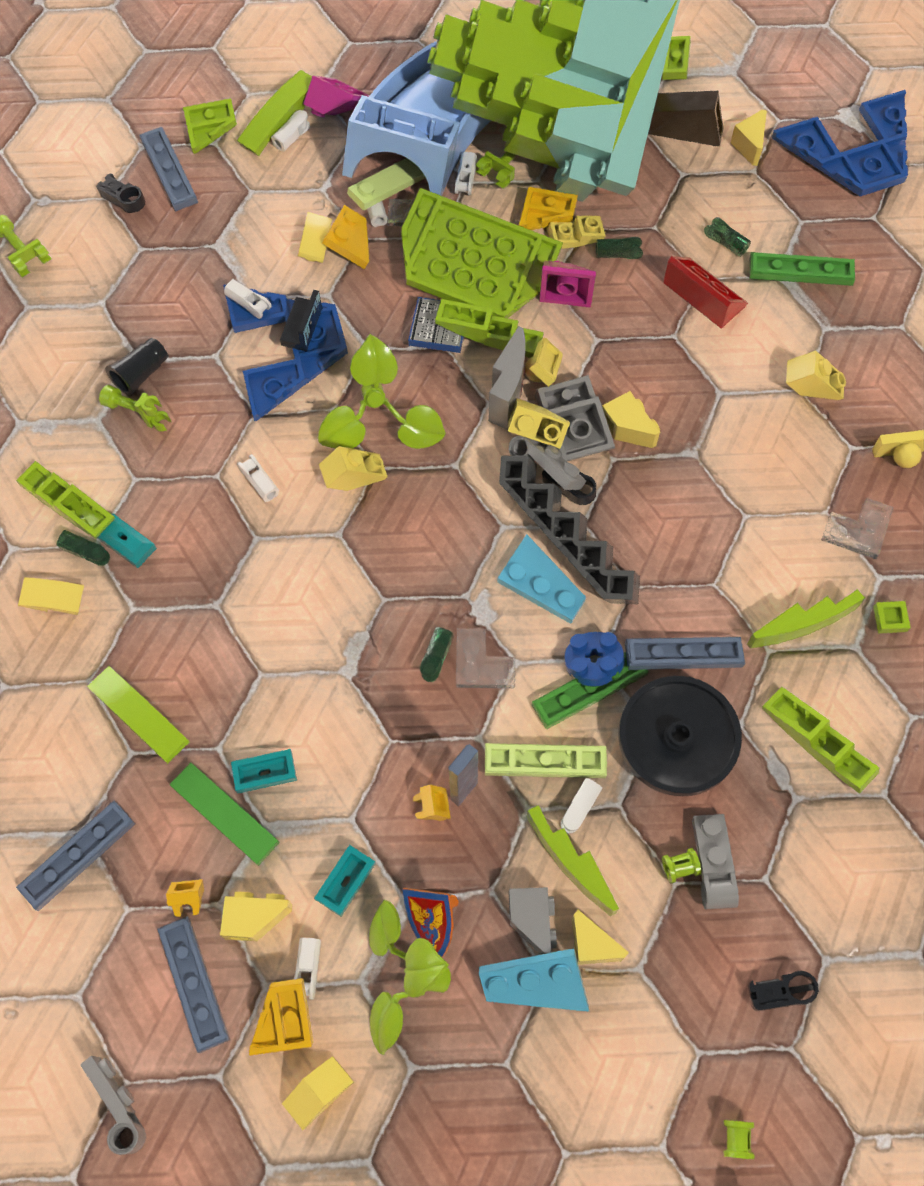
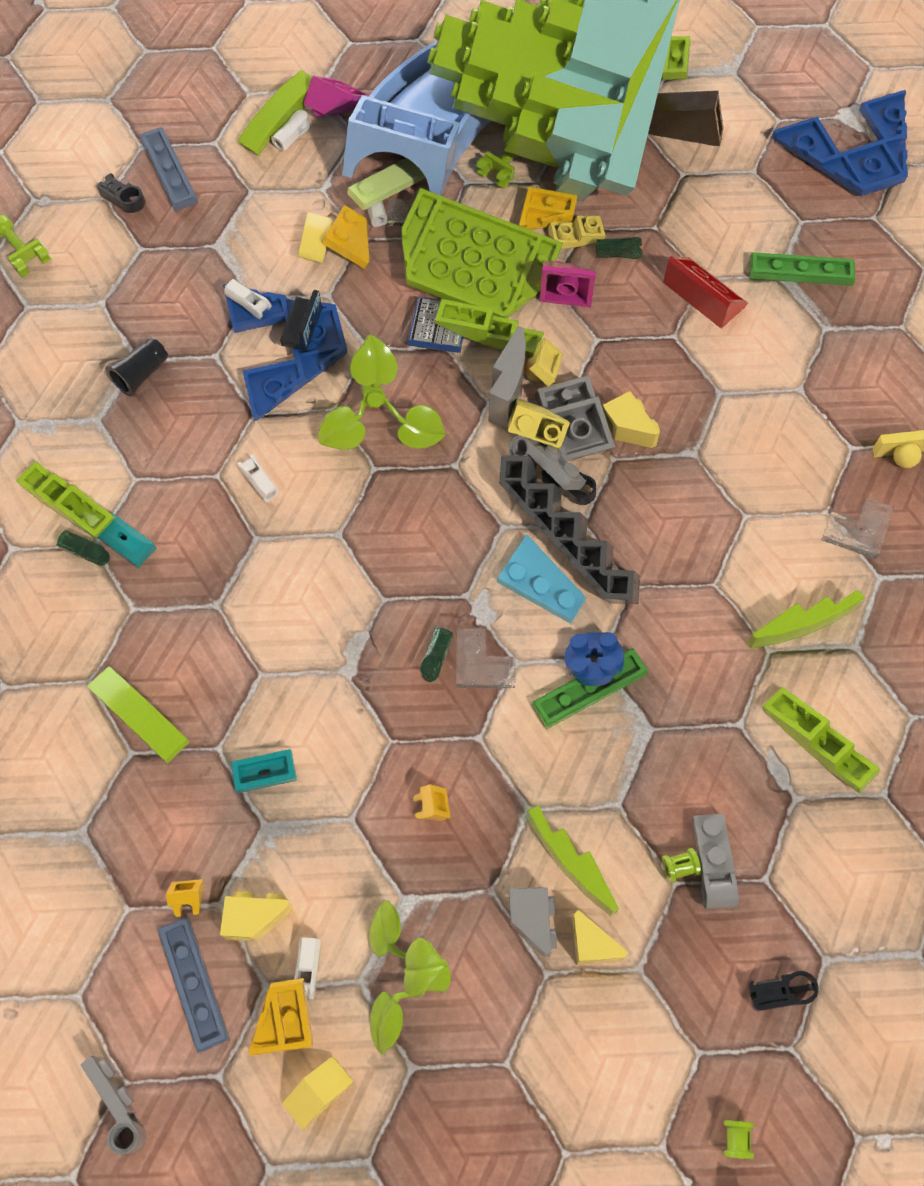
(51, 595): light yellow slope -> none
(75, 856): sand blue tile -> none
(112, 397): lime bar -> none
(208, 122): lime wing -> none
(224, 814): bright green tile -> none
(351, 469): light yellow slope -> none
(352, 865): teal piece -> none
(431, 916): shield -> none
(463, 774): sand blue tile -> none
(466, 173): white bar -> none
(537, 981): medium azure wing -> none
(545, 760): yellowish green plate -> none
(580, 805): white bar -> none
(679, 736): black dish -> none
(684, 653): sand blue tile -> none
(728, 237): clear green bar -> none
(749, 136): light yellow slope -> none
(815, 377): light yellow slope -> none
(891, 617): lime plate -> none

